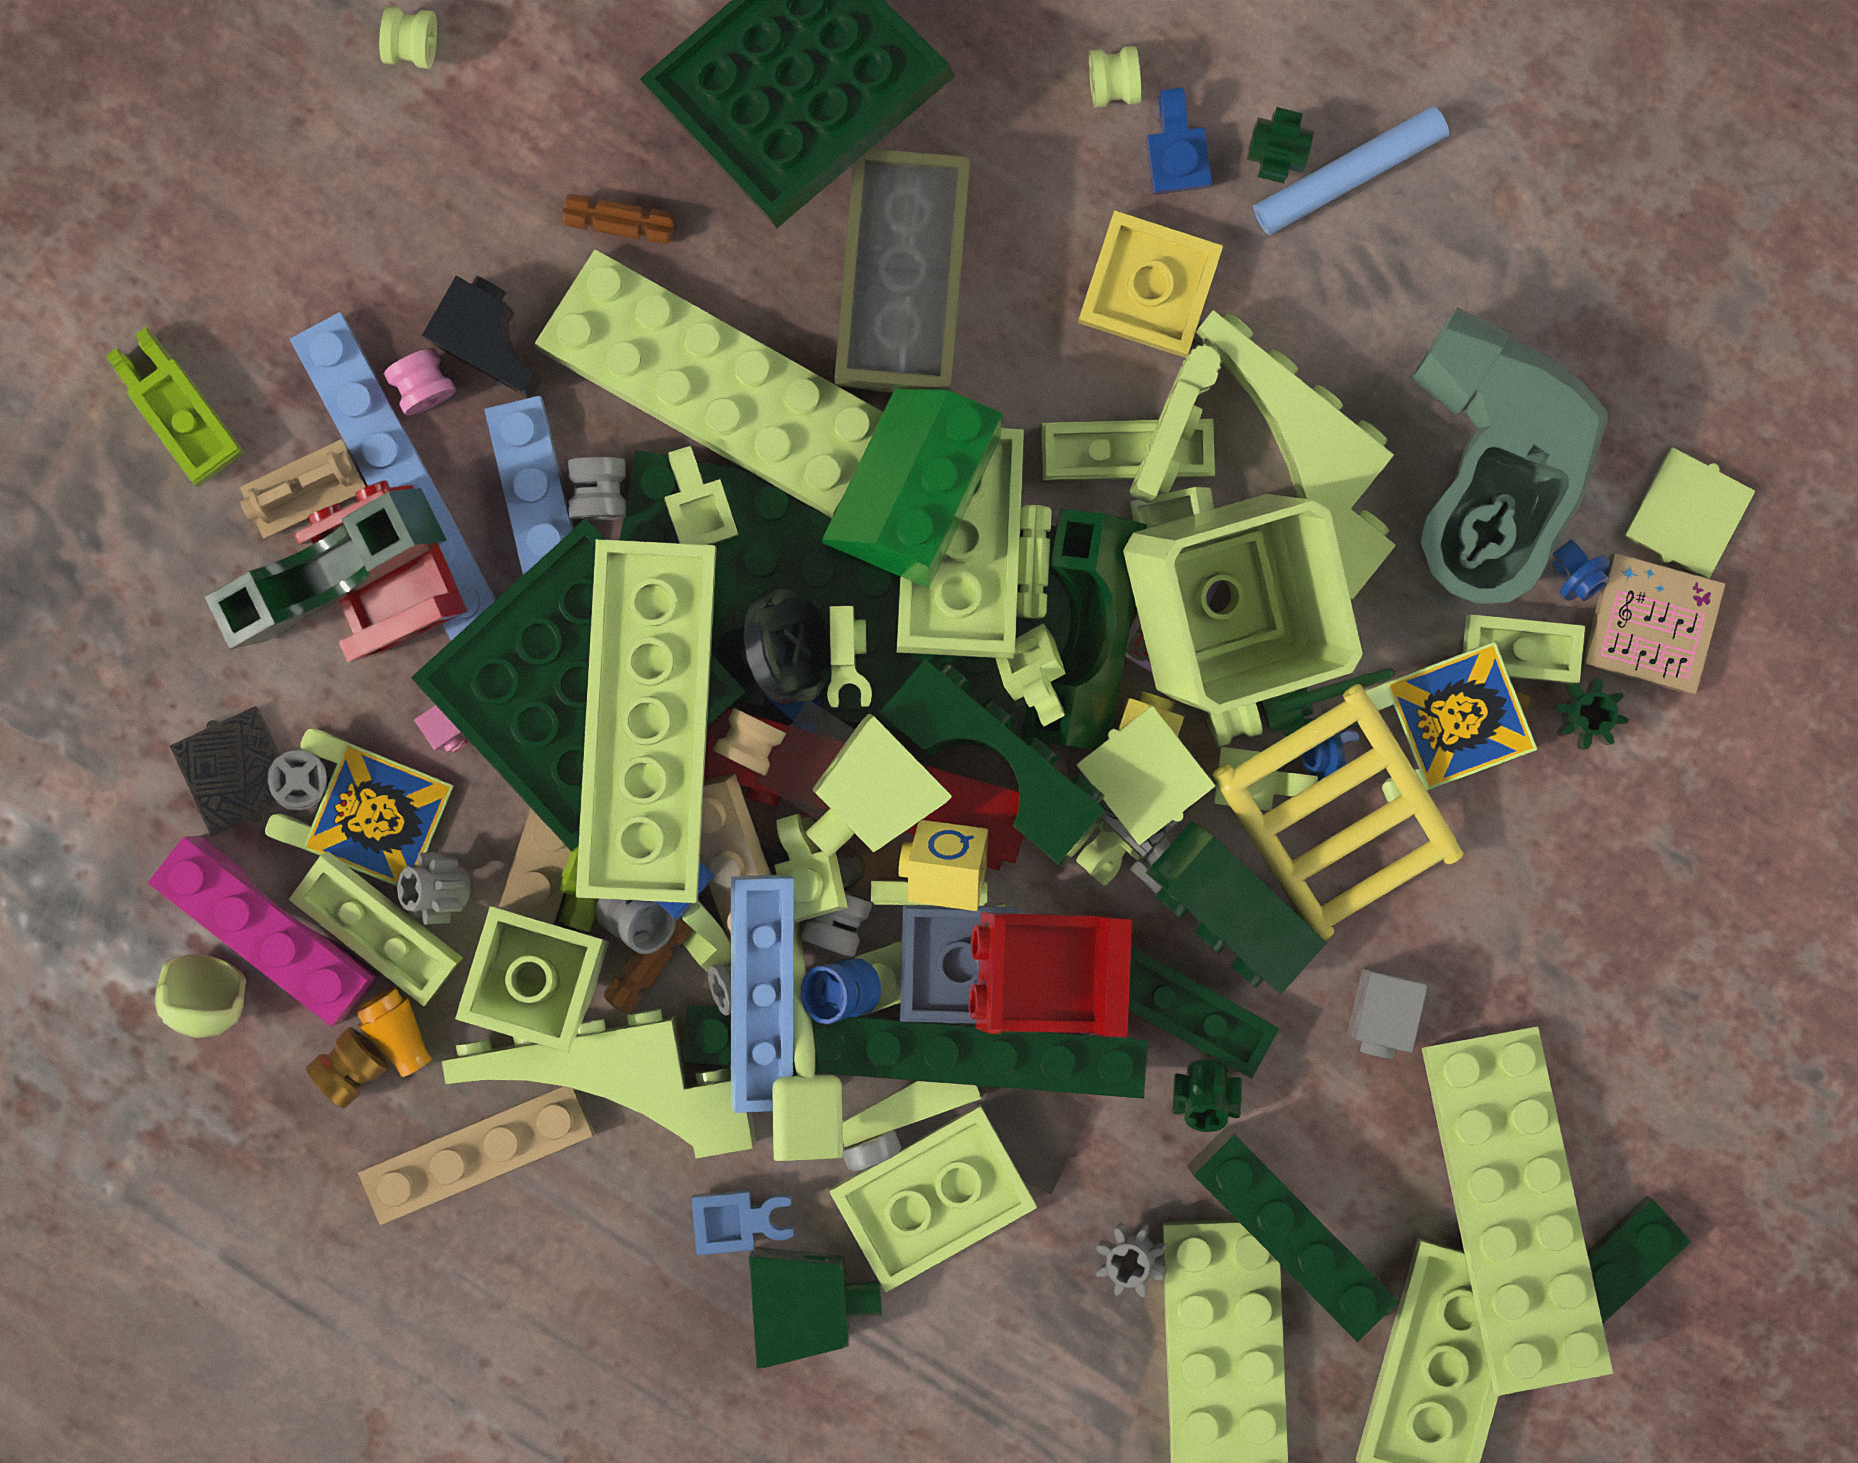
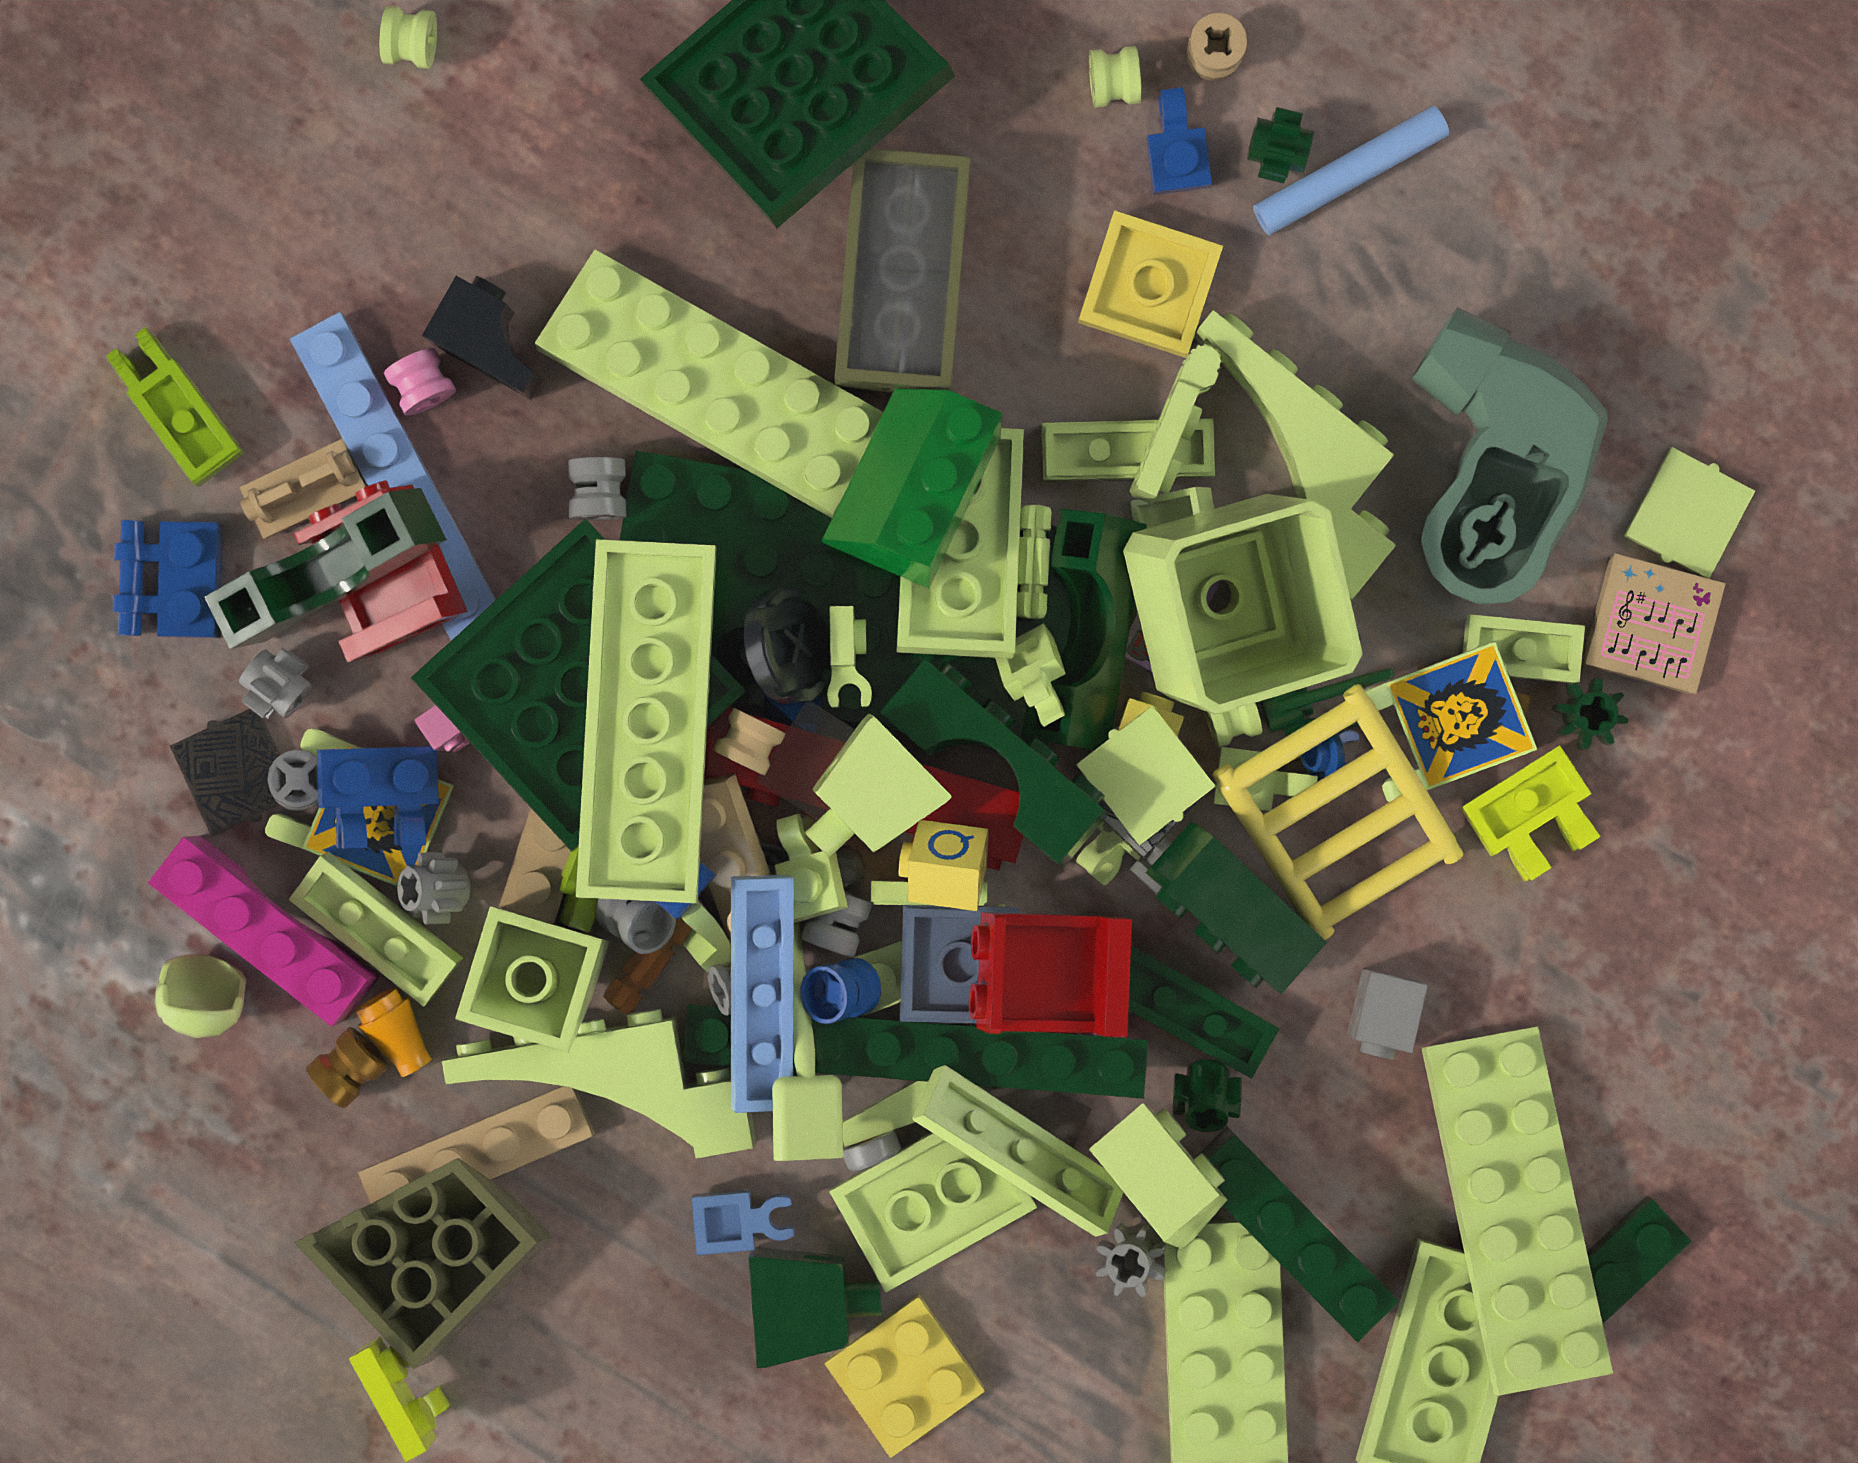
(188, 571): none -> blue plate
(275, 683): none -> light grey gear
(378, 778): none -> blue plate
(406, 1418): none -> neon yellow plate
(428, 1256): none -> olive wedge
(529, 477): light blue plate -> none
(618, 219): dark orange axle -> none
(699, 510): yellowish green plate -> none
(904, 1375): none -> light yellow plate
(1018, 1150): none -> yellowish green plate
(1159, 1174): none -> yellowish green slope
(1207, 56): none -> tan wheel
(1527, 801): none -> neon yellow plate
(1582, 576): blue plate -> none

